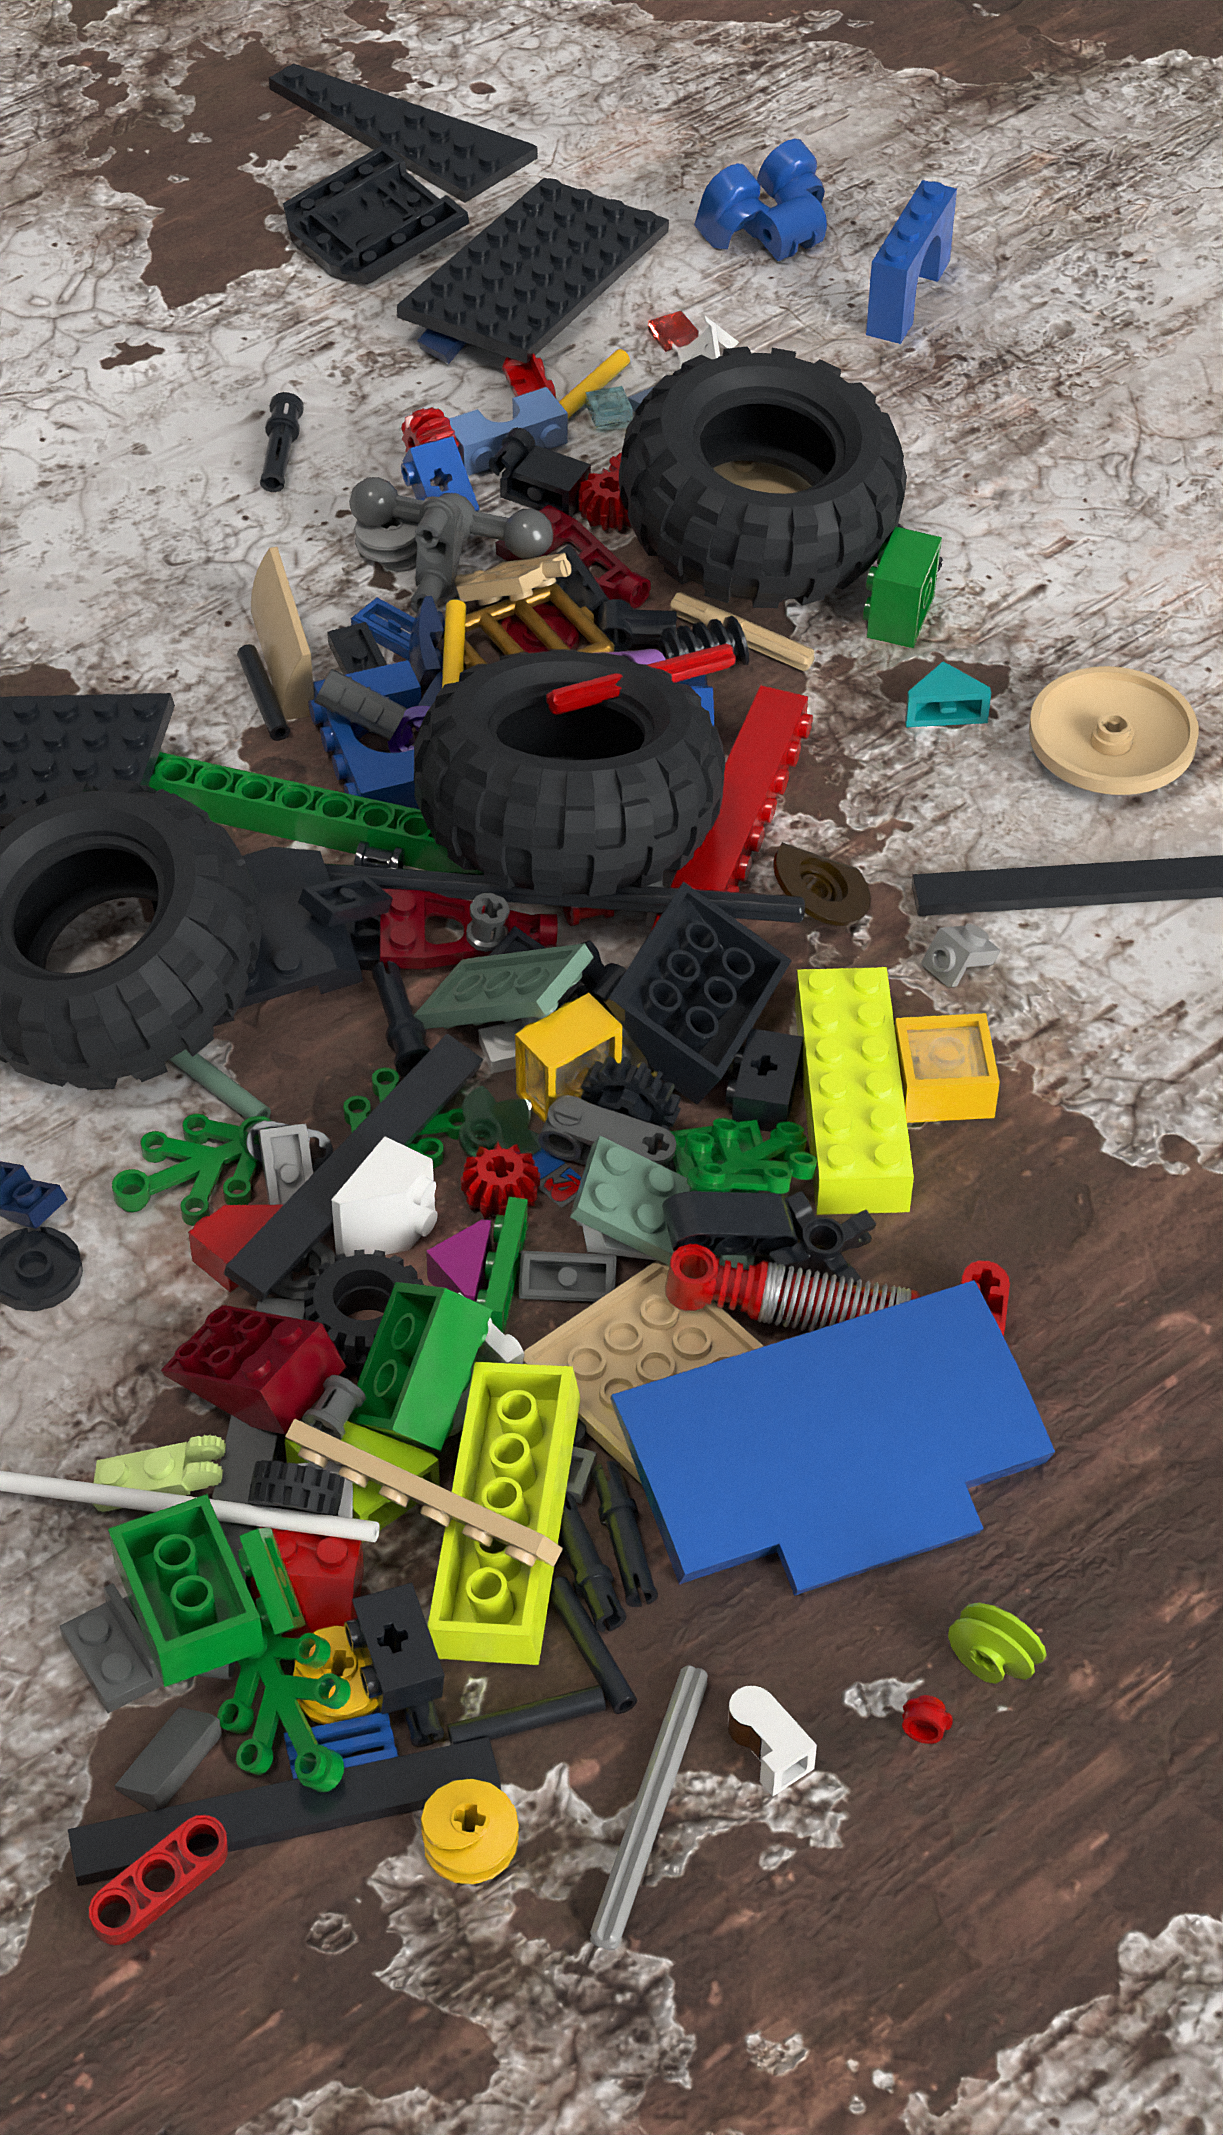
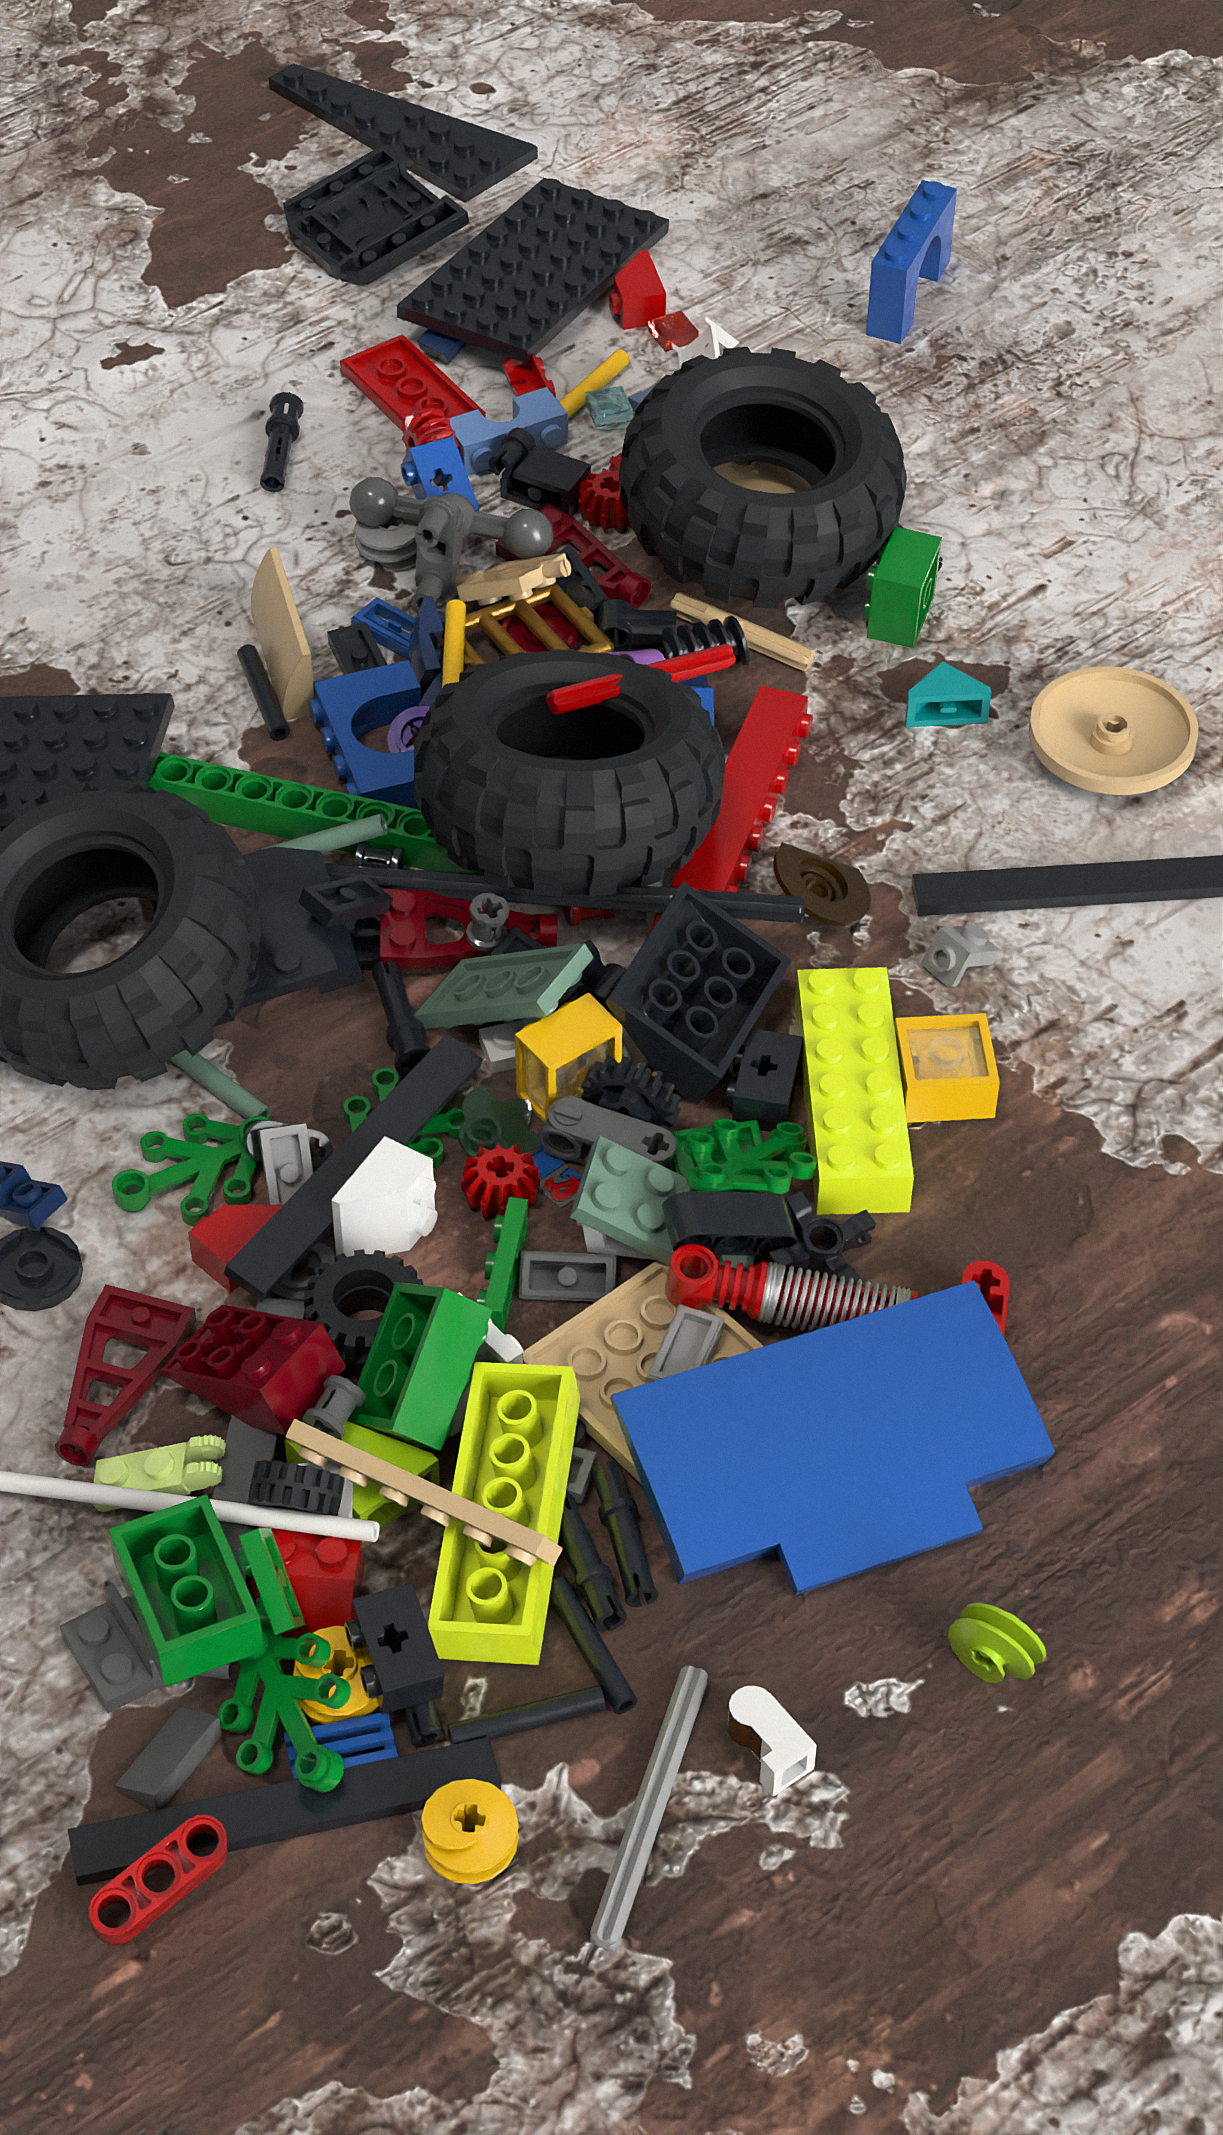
(130, 1319): none -> dark red plate
(340, 835): none -> sand green piece
(360, 705): dark grey axle -> none
(404, 381): none -> red tile
(461, 1260): magenta slope -> none
(638, 293): none -> red slope
(687, 1343): none -> light grey tile
(734, 203): blue piece -> none
(926, 1719): red plate -> none

